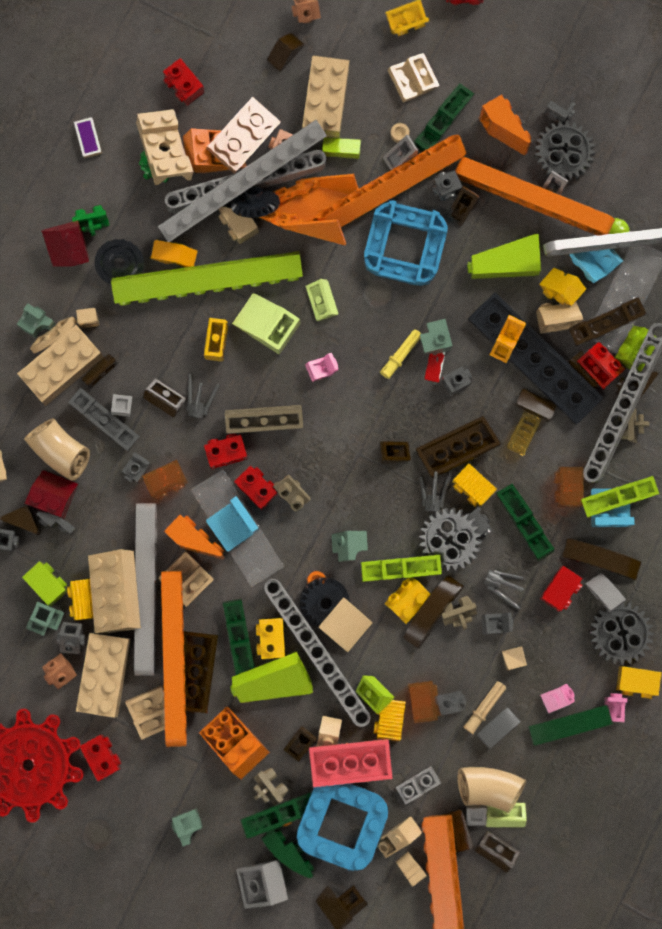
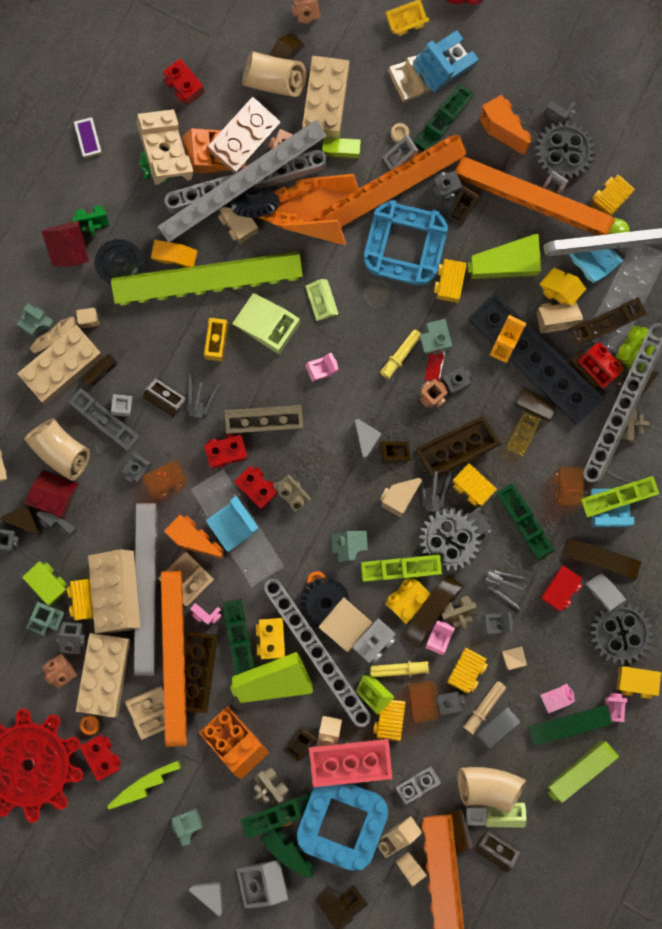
(90, 725): none -> orange tile
(139, 788): none -> lime slope
(199, 614): none -> bright pink bracket
(210, 895): none -> light grey slope
(274, 74): none -> tan brick
(367, 437): none -> light grey slope
(374, 641): none -> light grey brick
(399, 496): none -> tan slope
(400, 669): none -> light yellow axle
(433, 387): none -> nougat brick
(439, 637): none -> bright pink bracket
(441, 71): none -> dark azure brick
(451, 280): none -> yellow brick
(467, 670): none -> yellow brick
(582, 771): none -> lime slope
(613, 196): none -> yellow brick

